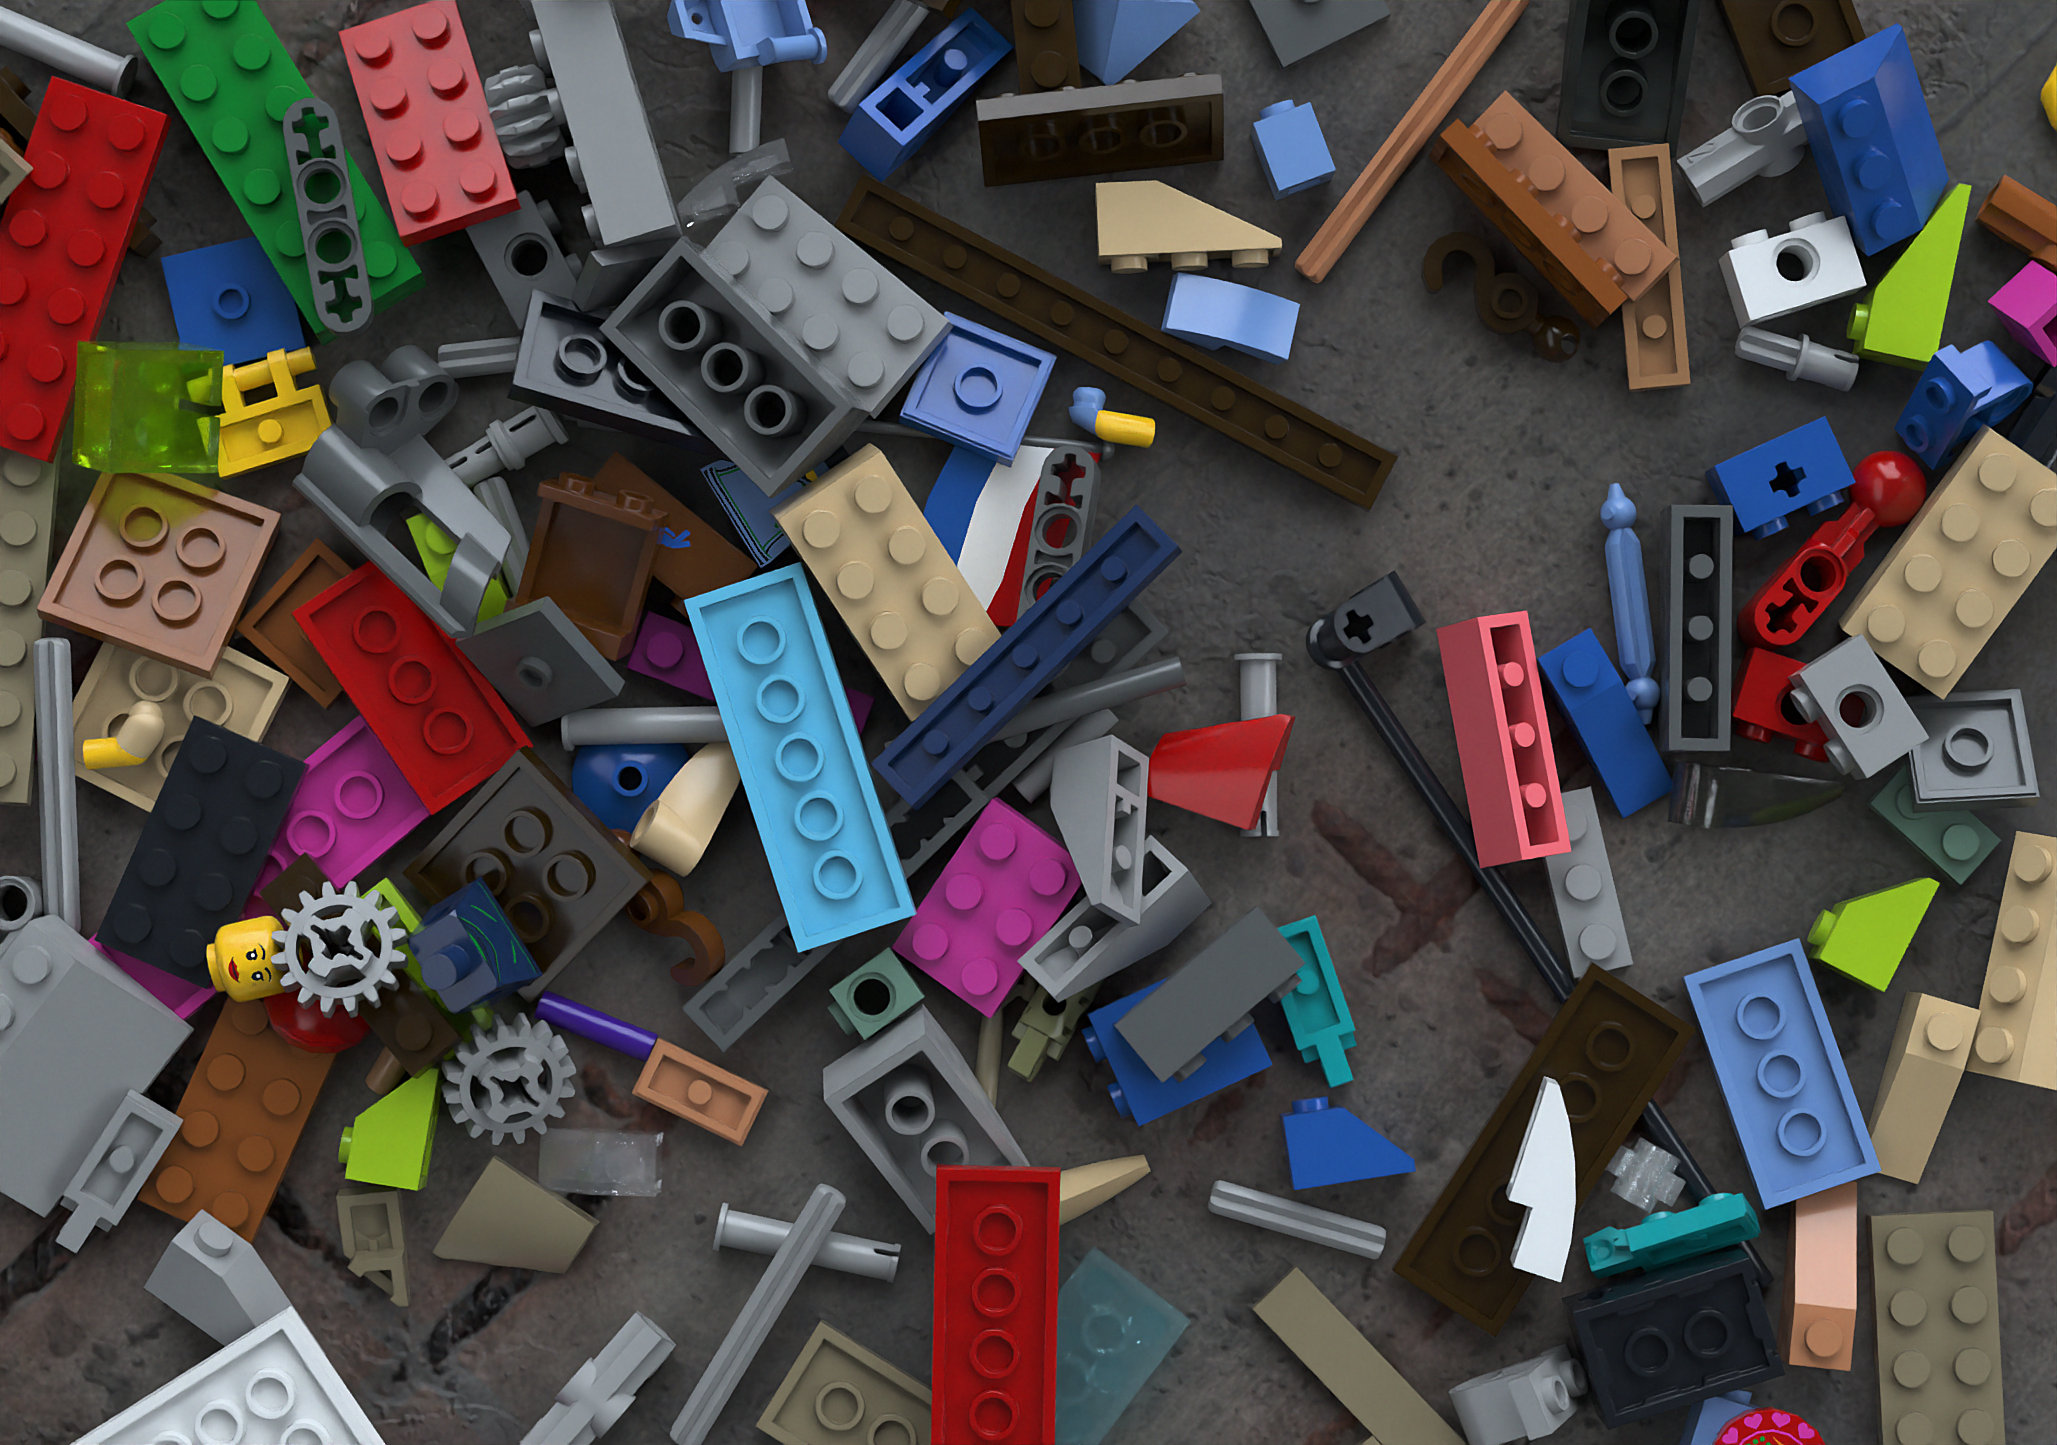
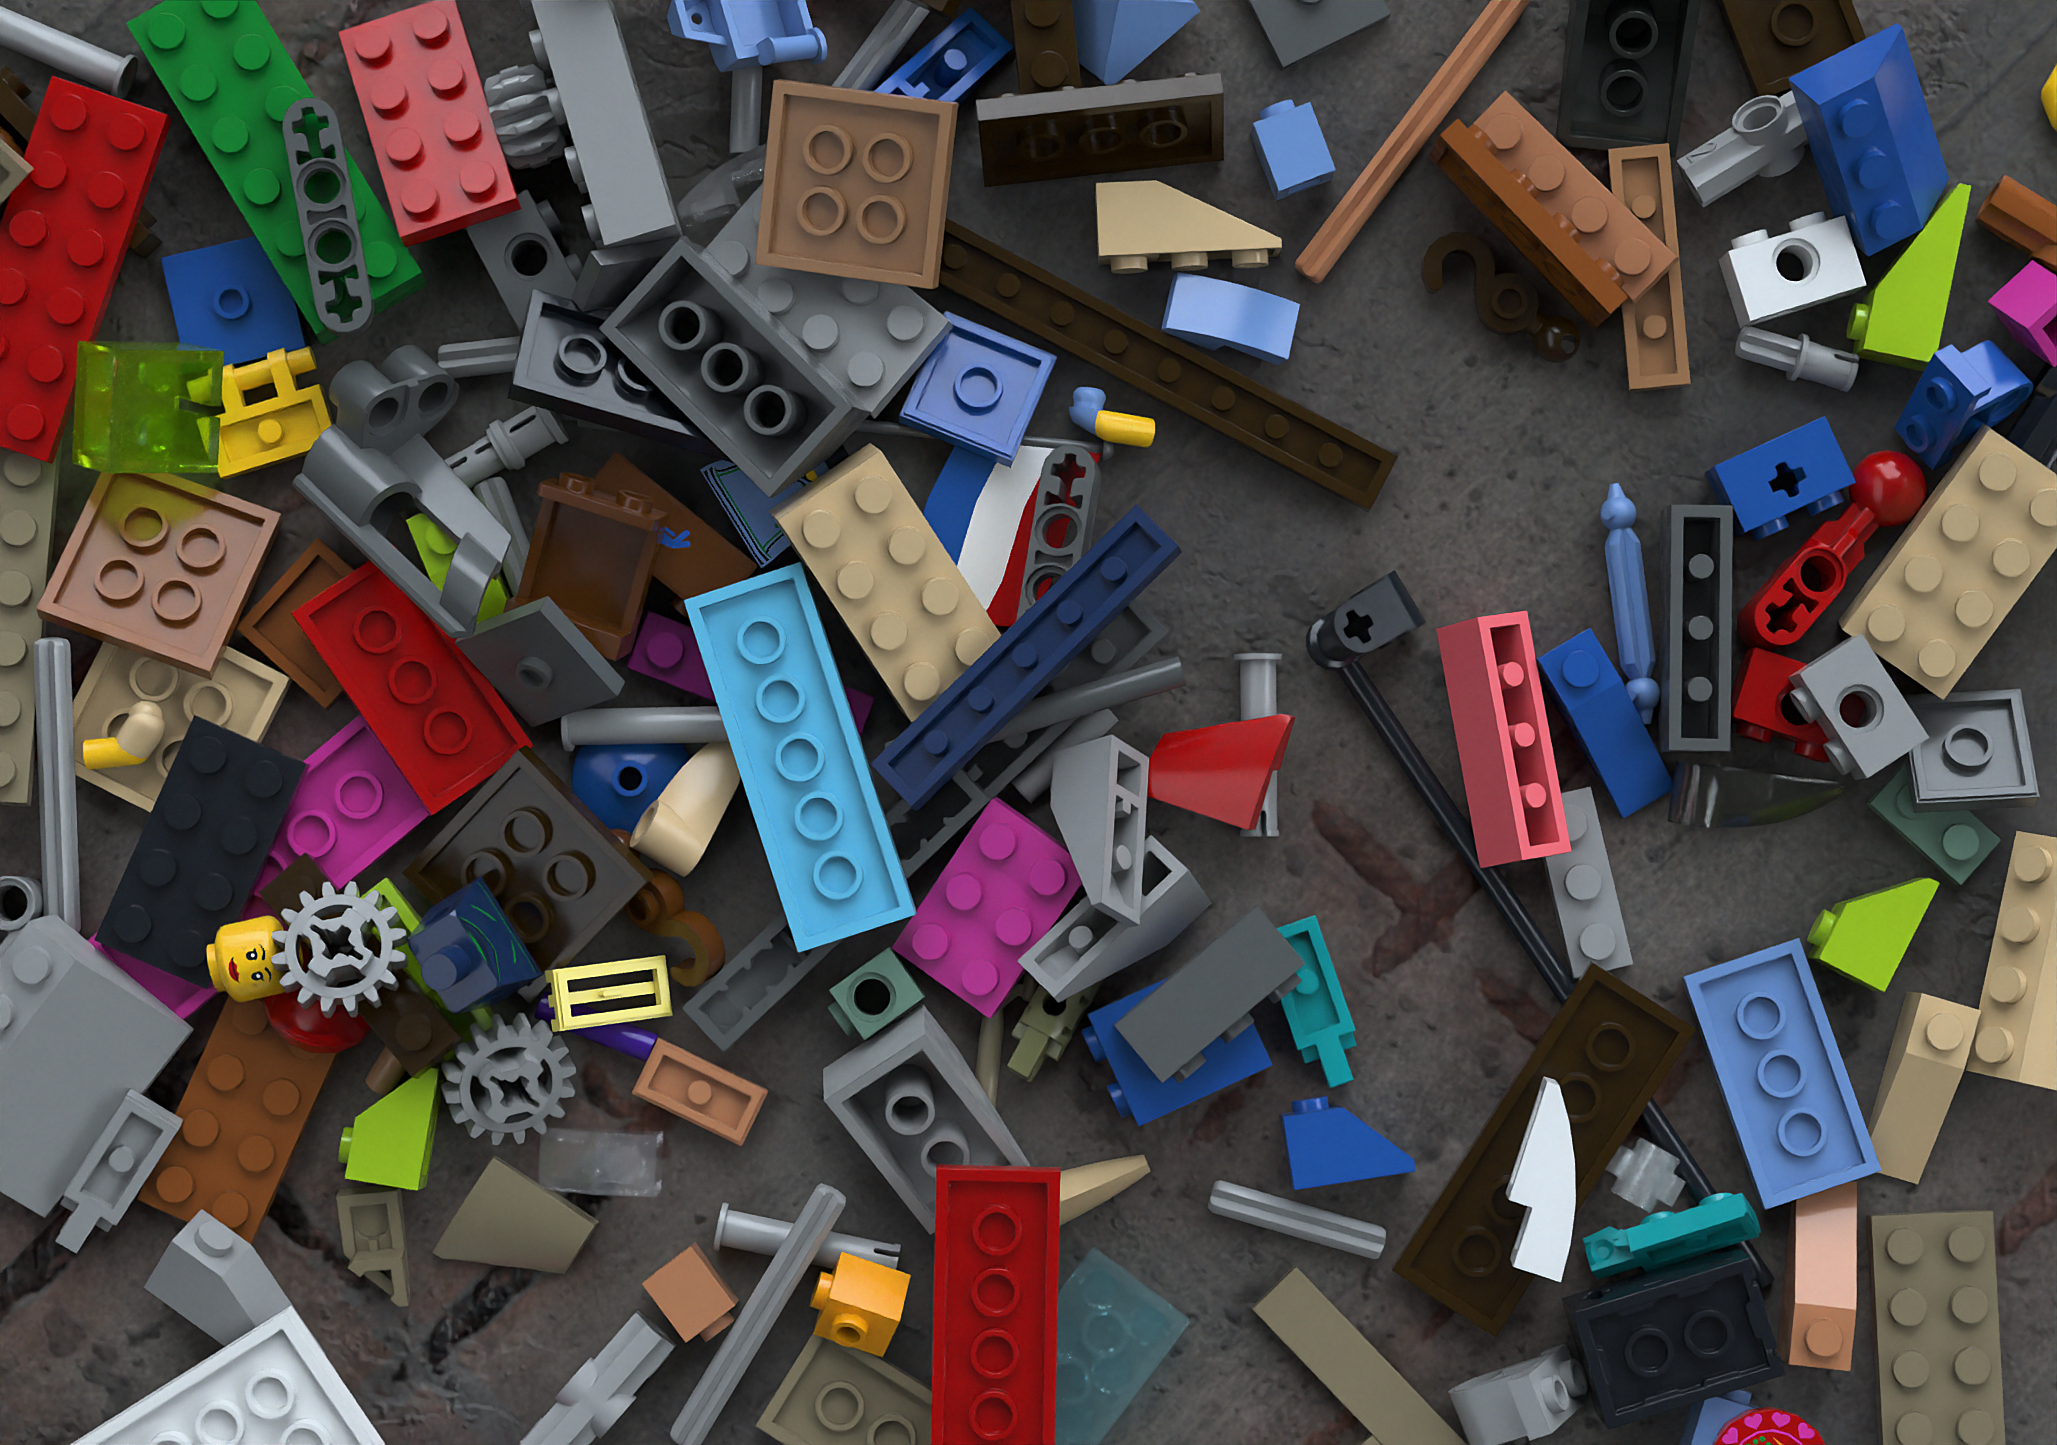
(562, 999): none -> light yellow tile
(692, 1294): none -> nougat brick
(856, 183): none -> medium nougat plate
(859, 1303): none -> light orange brick

